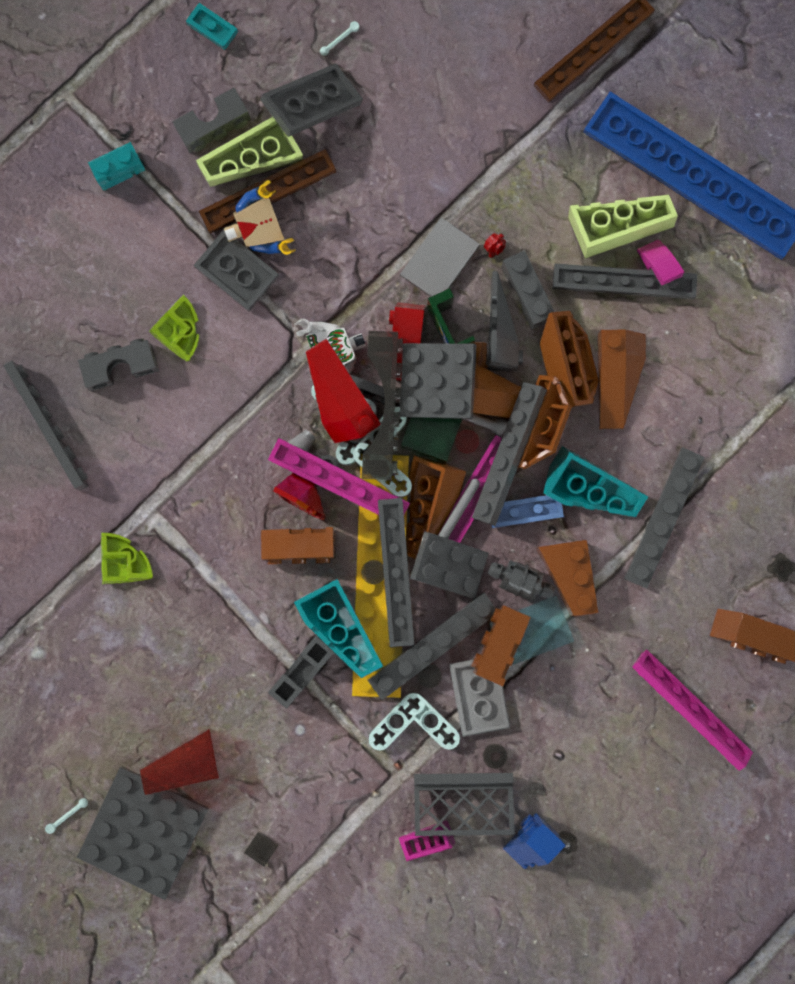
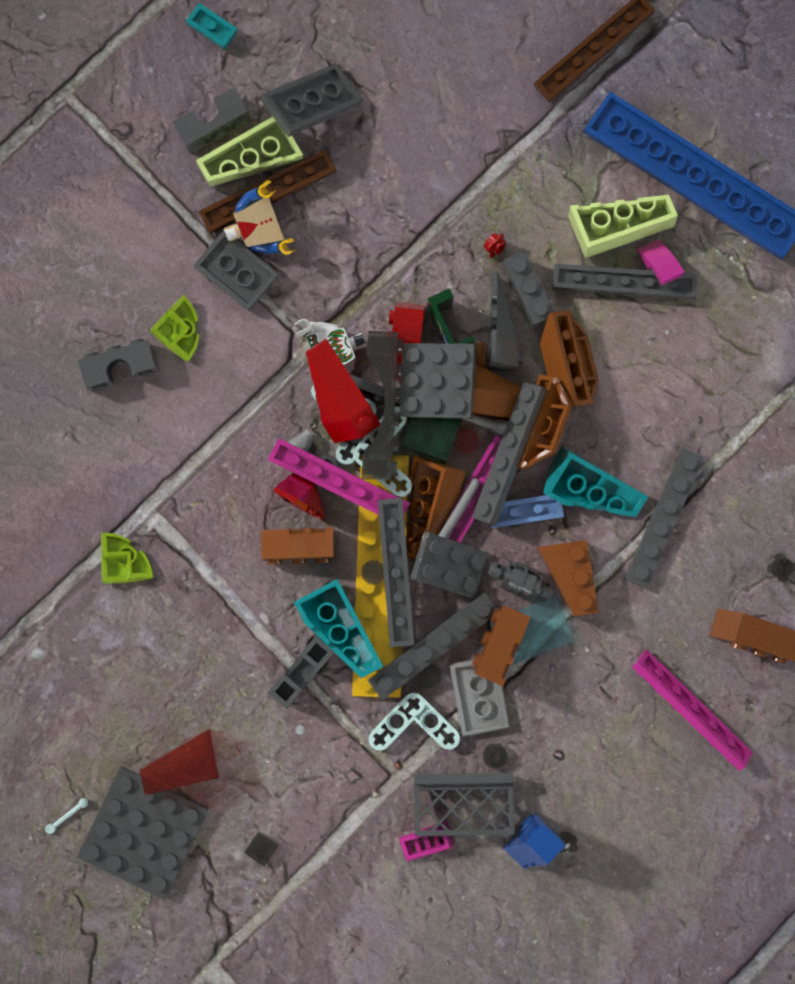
(42, 417): dark grey plate -> none
(116, 166): teal brick -> none
(354, 27): light aqua hinge -> none
(439, 259): light grey tile -> none
(619, 369): dark orange wedge -> none

